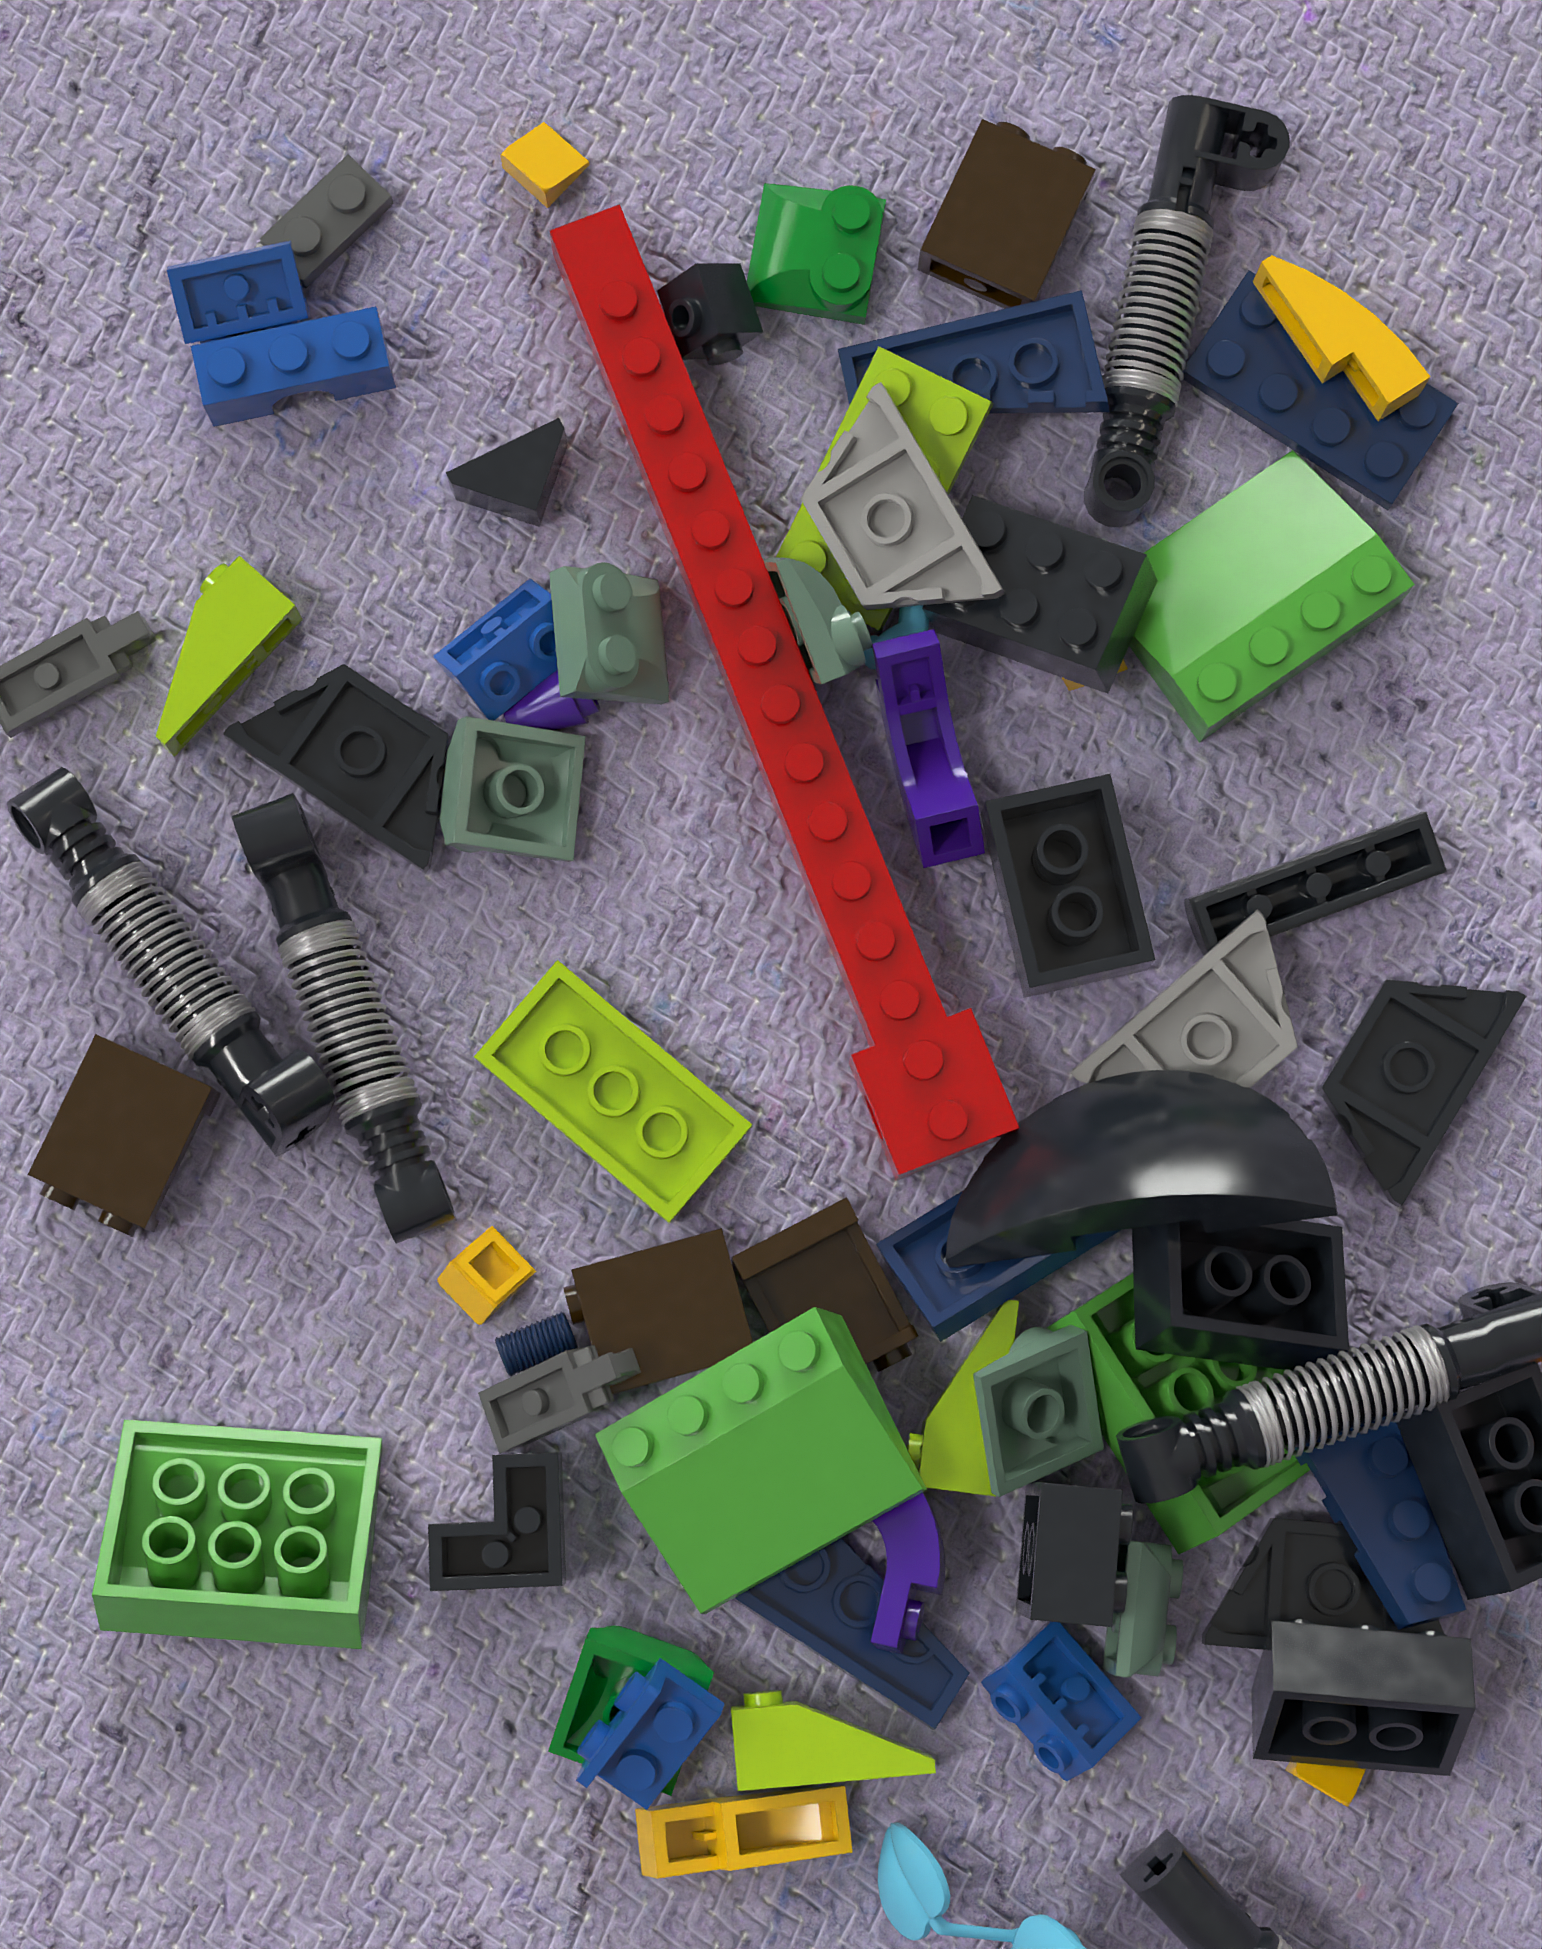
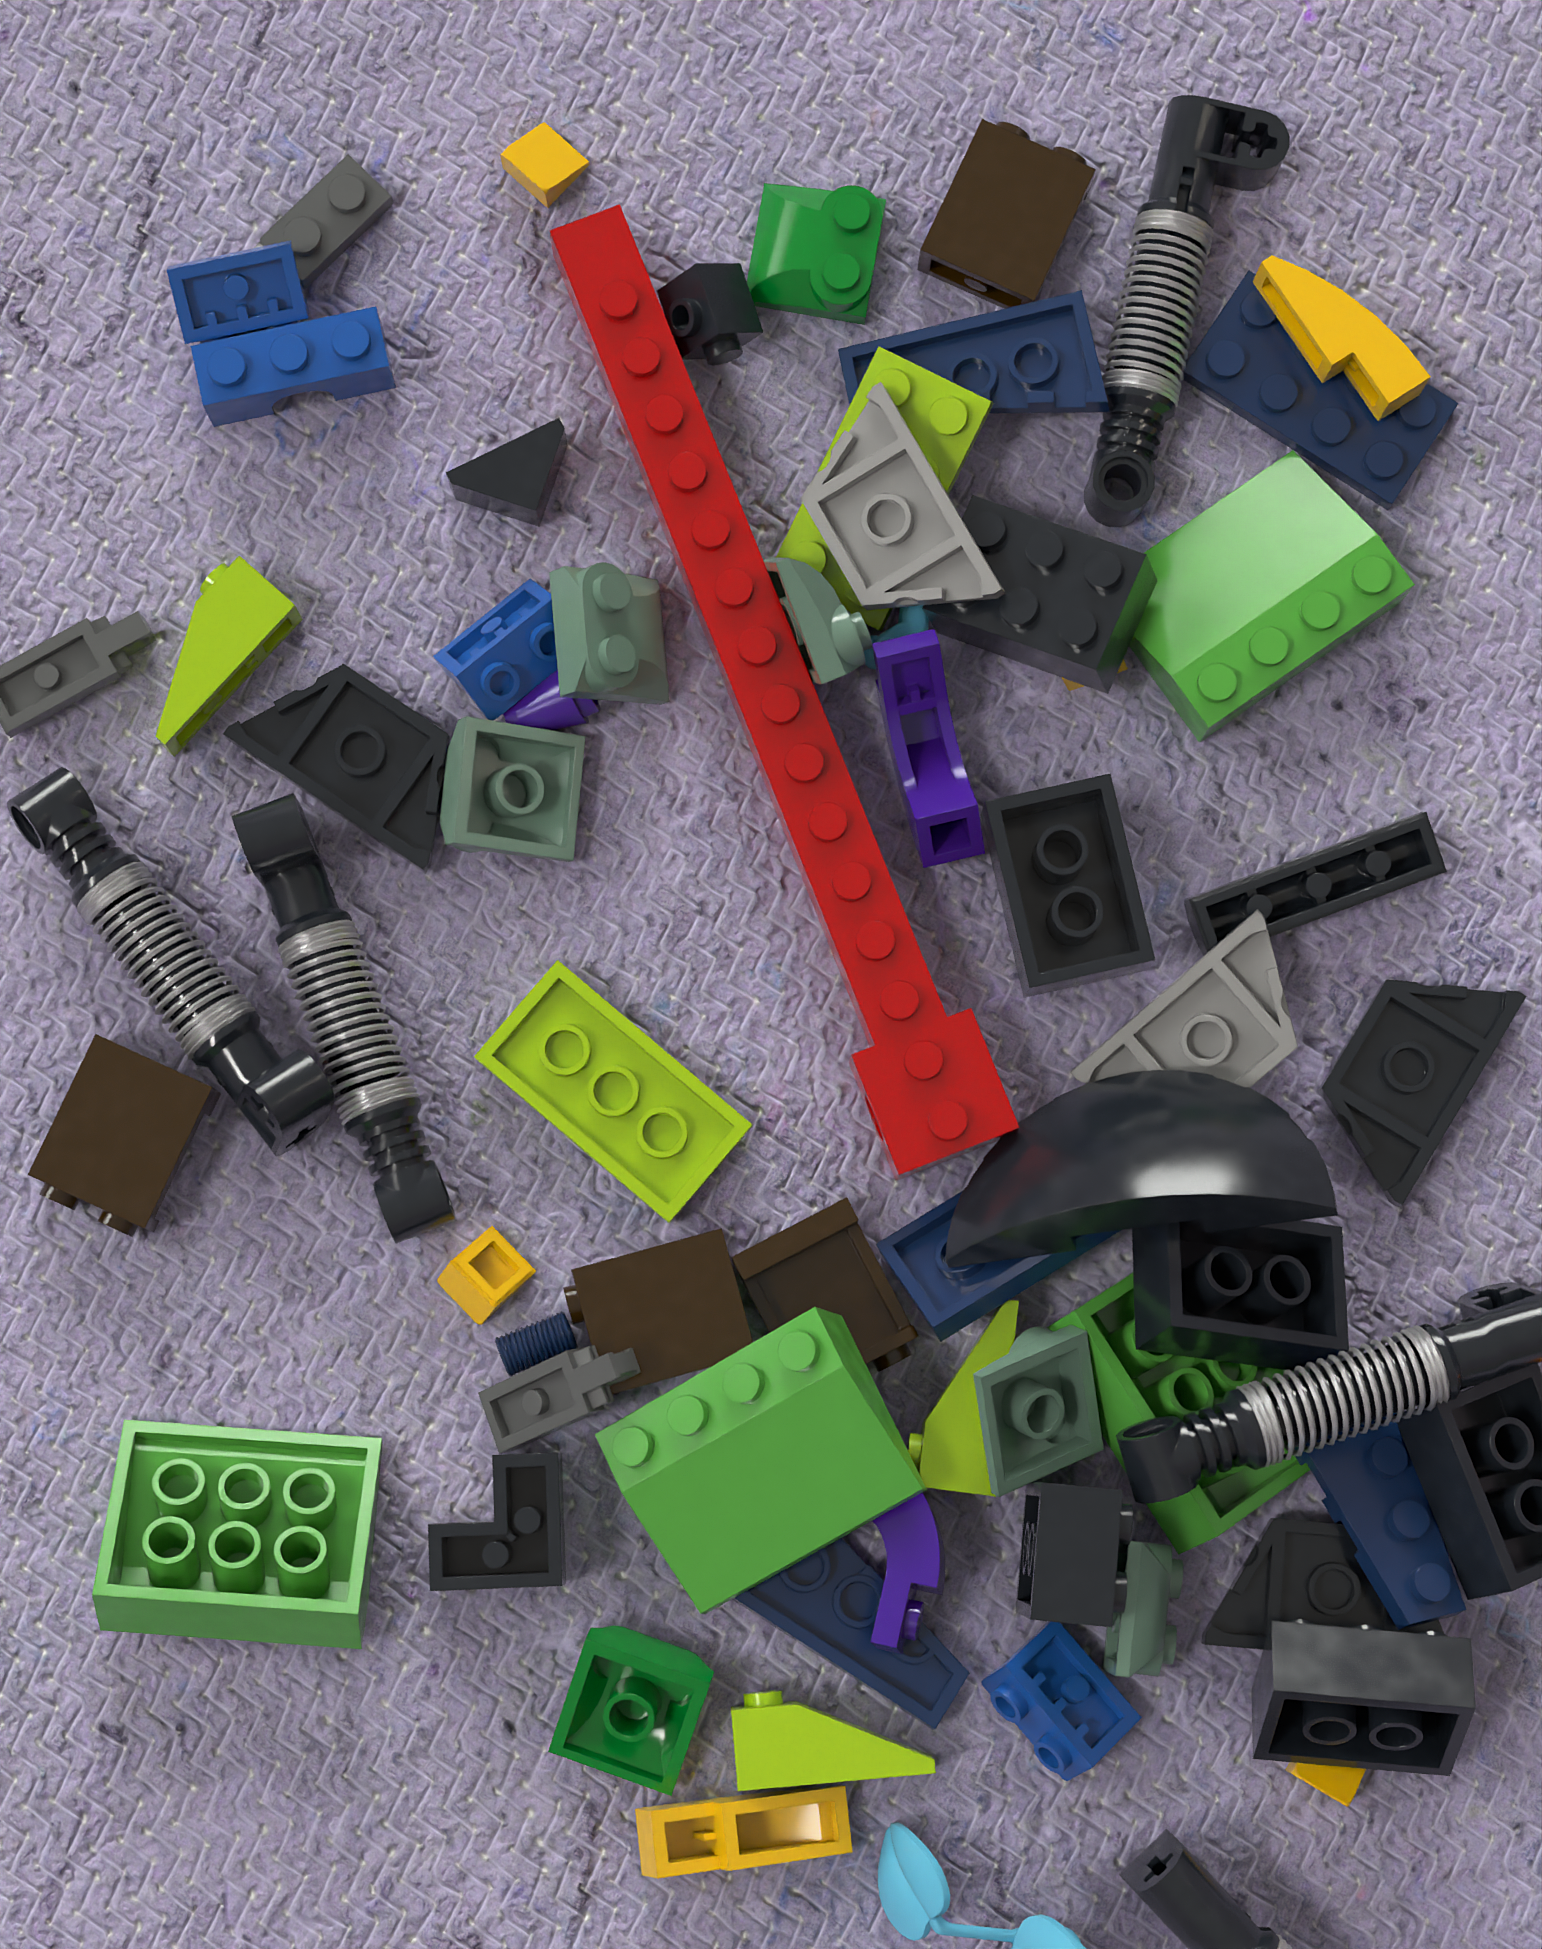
(651, 1734): blue bracket -> none

